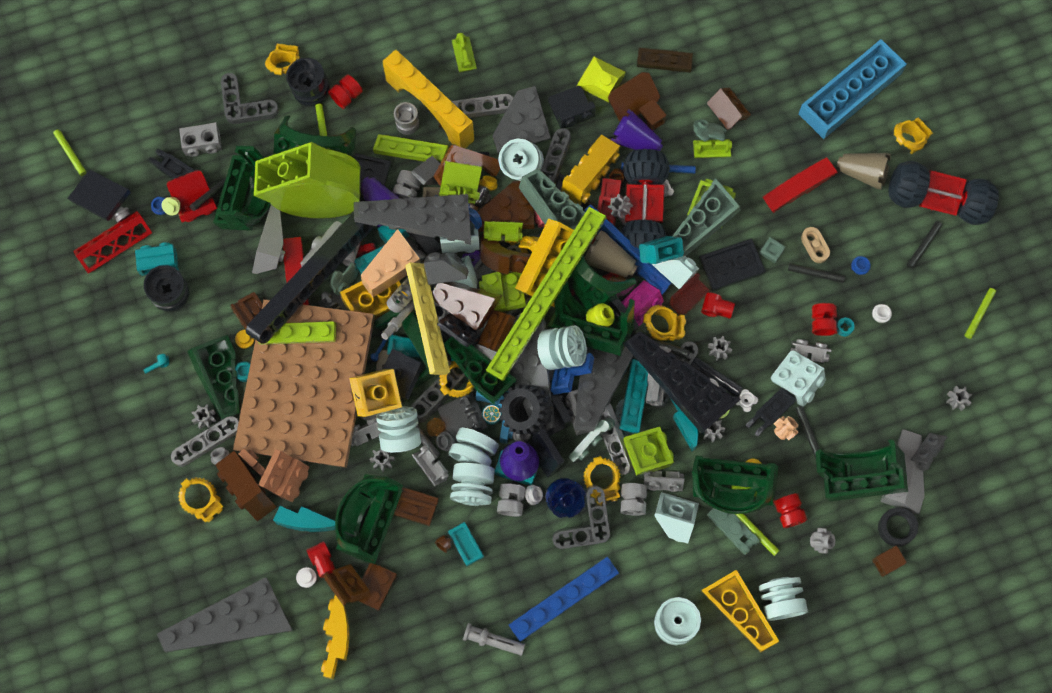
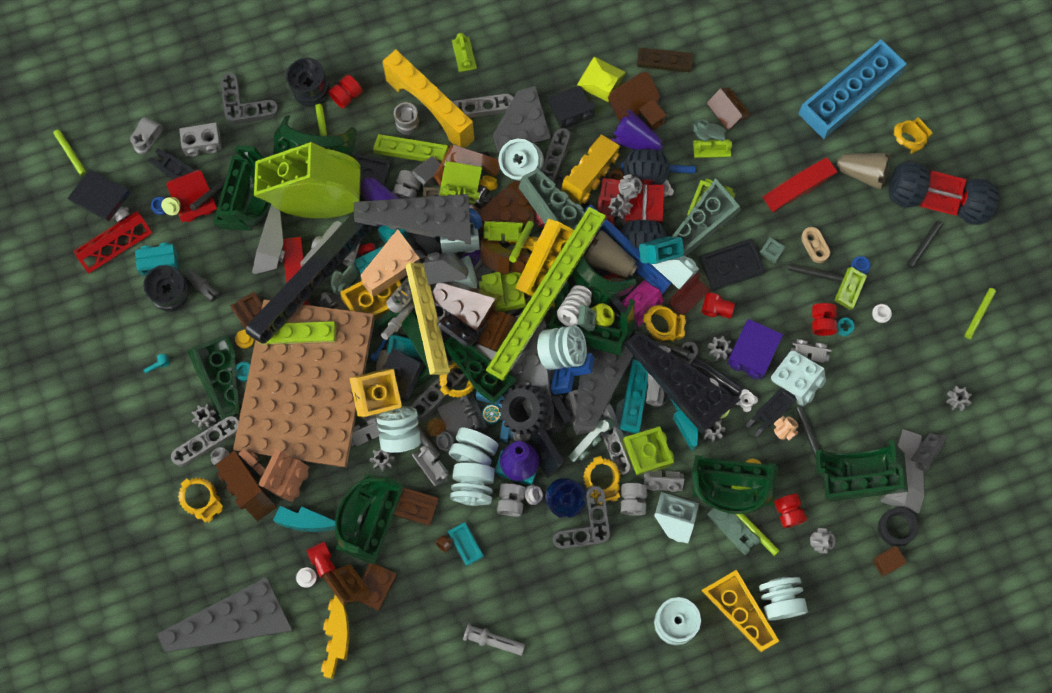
(145, 135): none -> light grey piece
(201, 285): none -> dark grey pin
(282, 53): yellow piece -> none
(521, 241): none -> lime bar
(563, 599): blue plate -> none
(569, 310): none -> white piece
(587, 318): none -> sand green tile
(630, 186): none -> light grey gear
(754, 349): none -> dark purple brick
(850, 288): none -> lime plate

